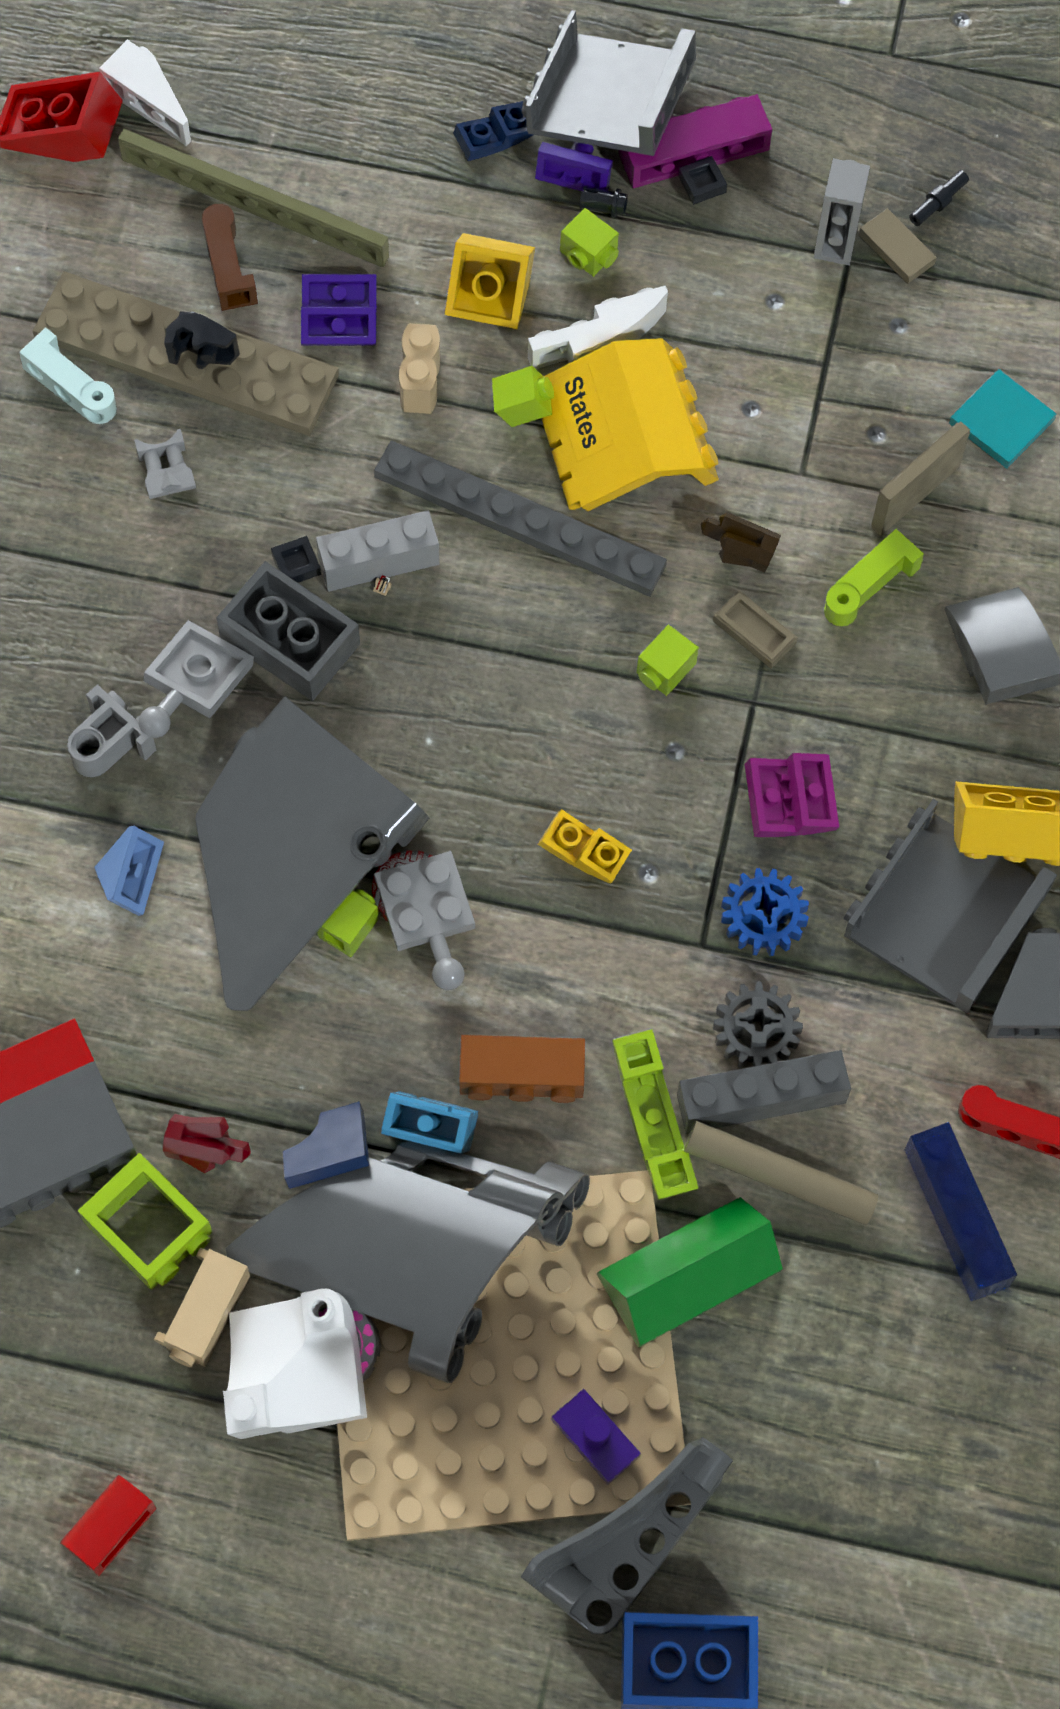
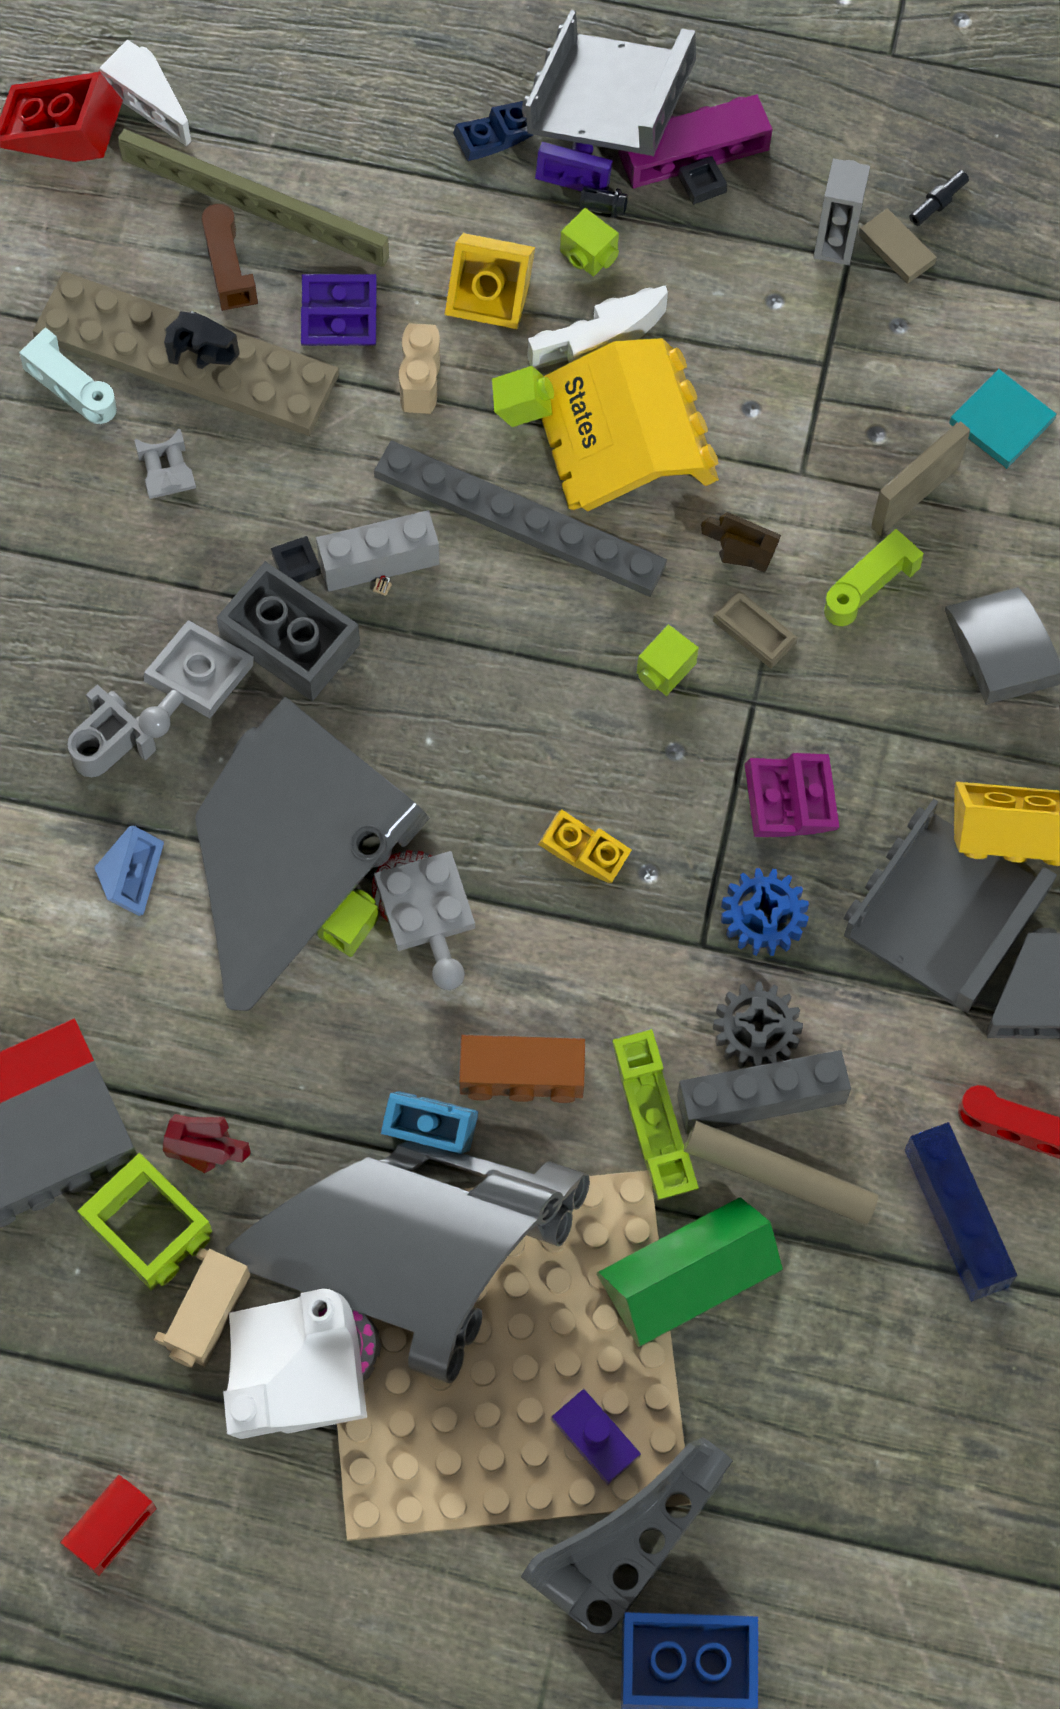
(331, 1149): tile -> none

